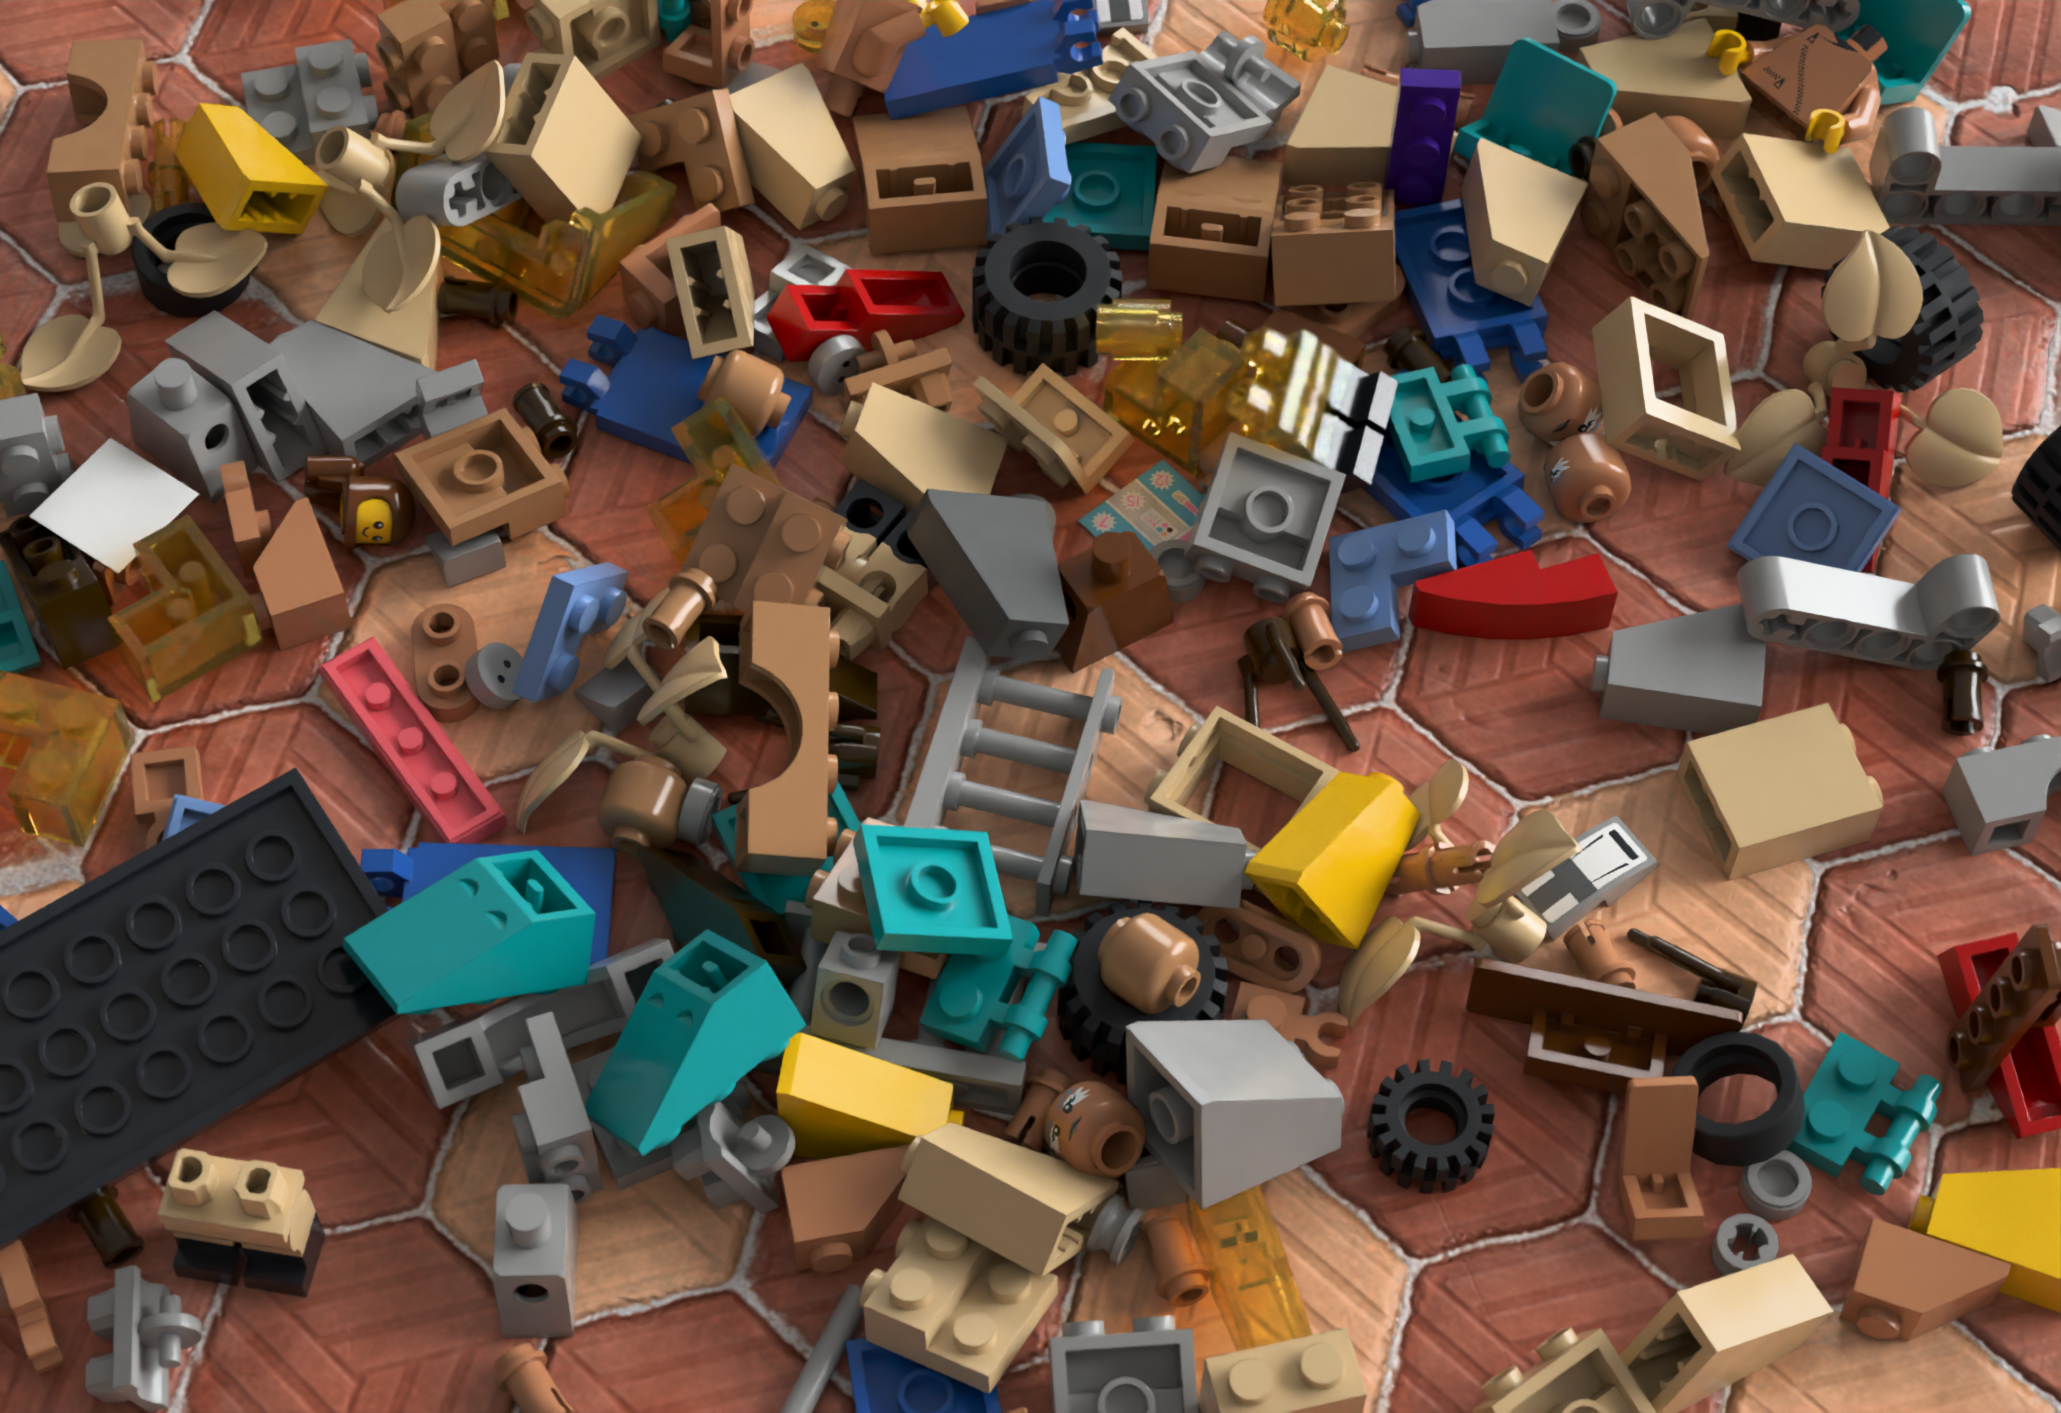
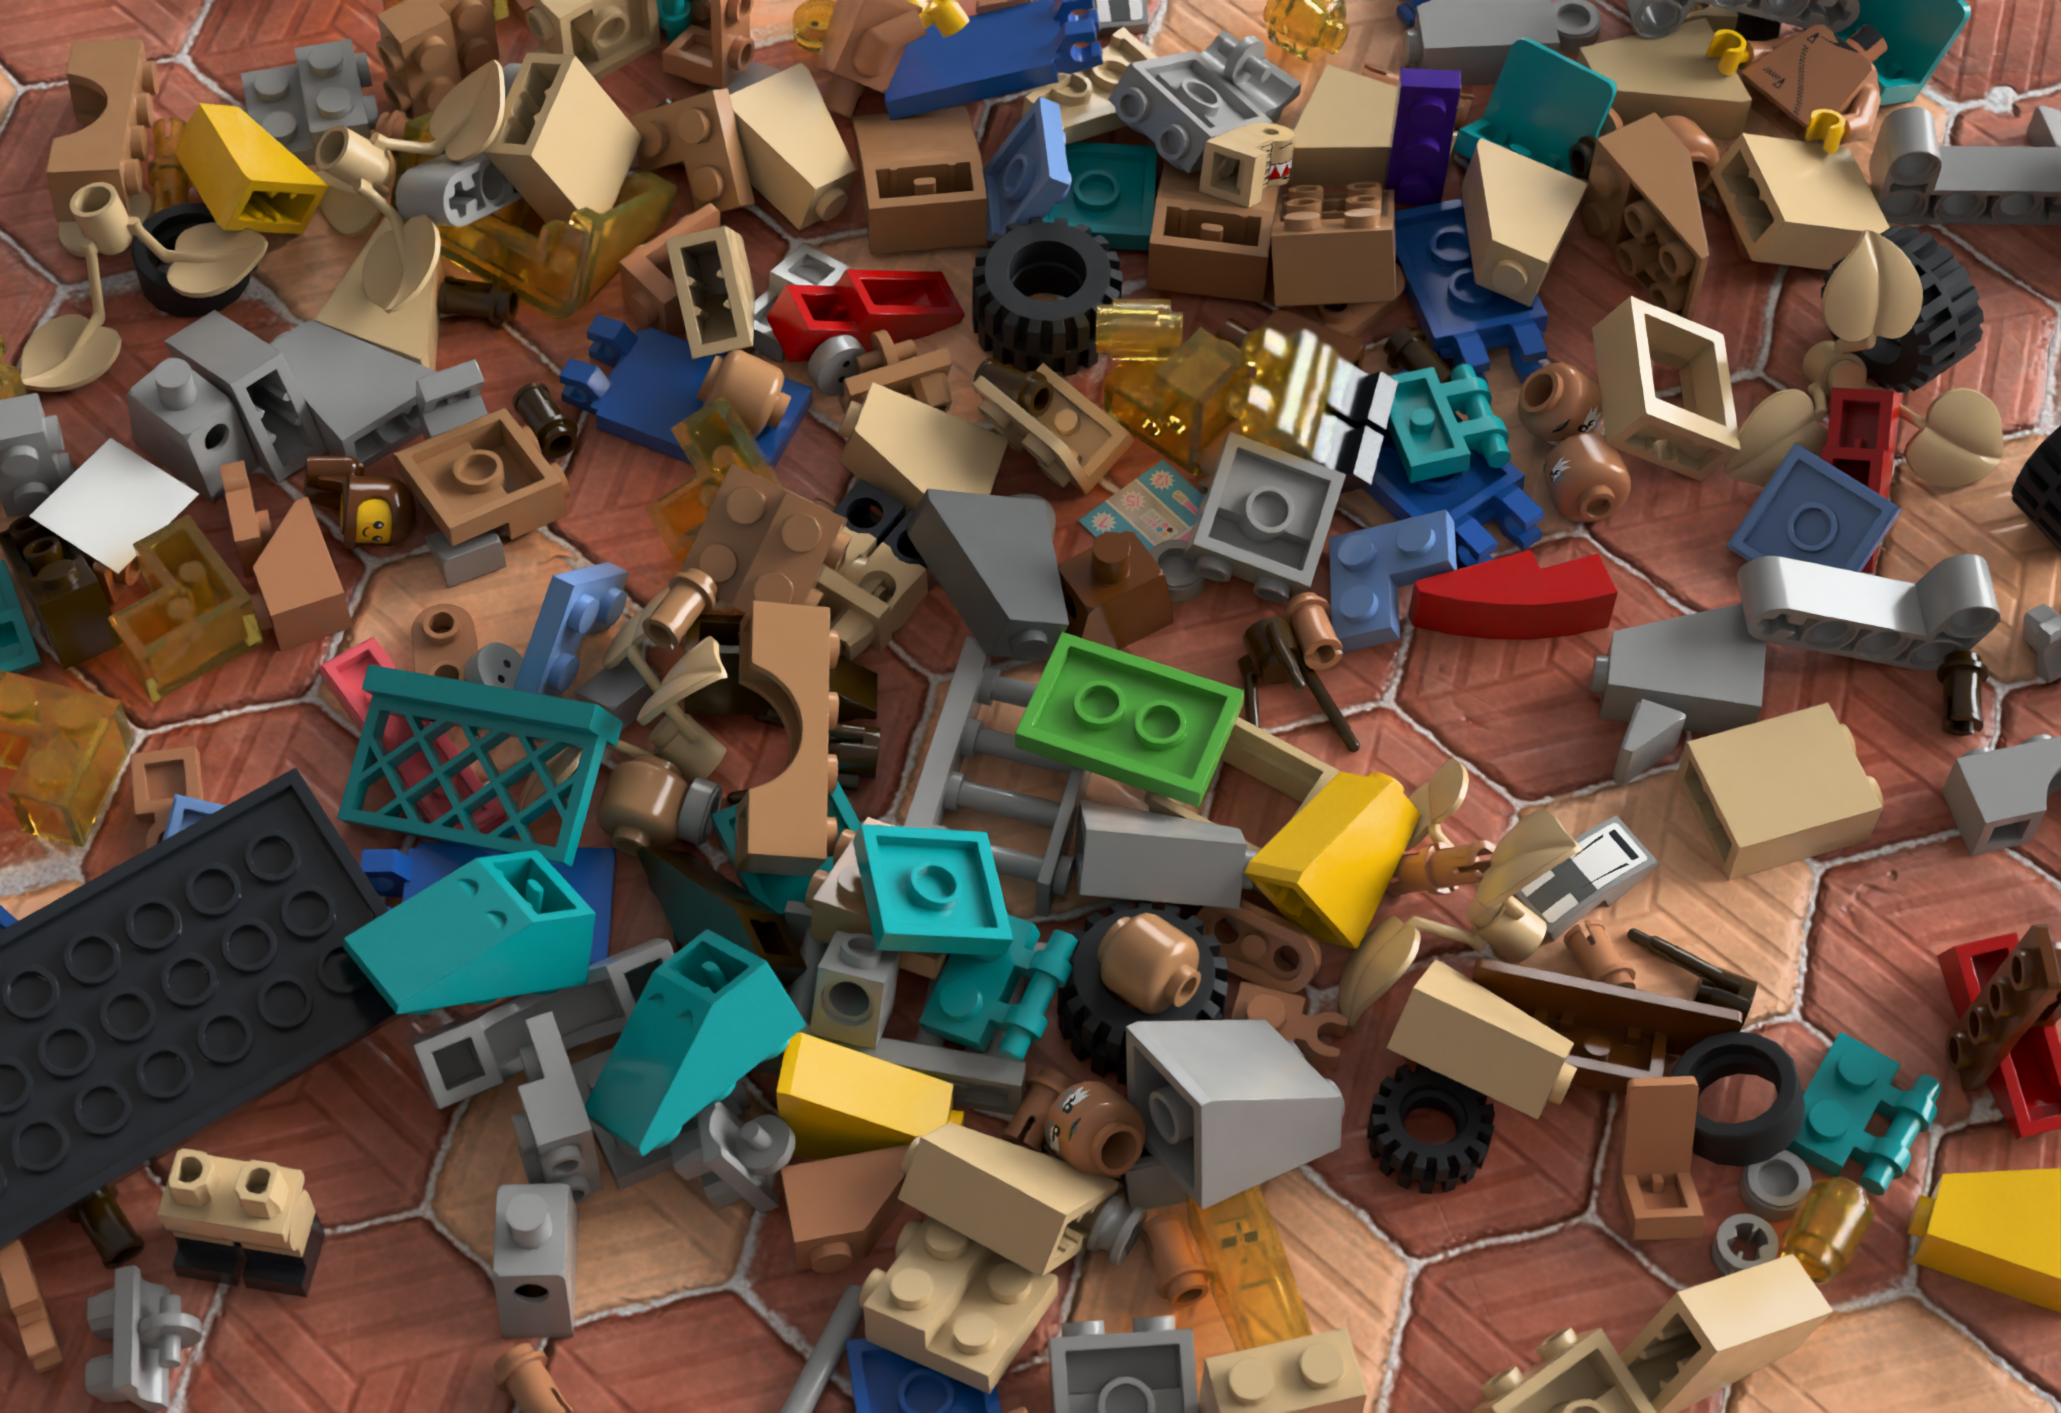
(485, 709): none -> teal fence
(1027, 390): none -> dark brown pin
(1129, 719): none -> bright green plate
(1256, 159): none -> tan leg
(1482, 1042): none -> tan slope
(1649, 738): none -> light grey slope
(1828, 1227): none -> clear yellow brick
(1916, 1283): nougat slope -> none

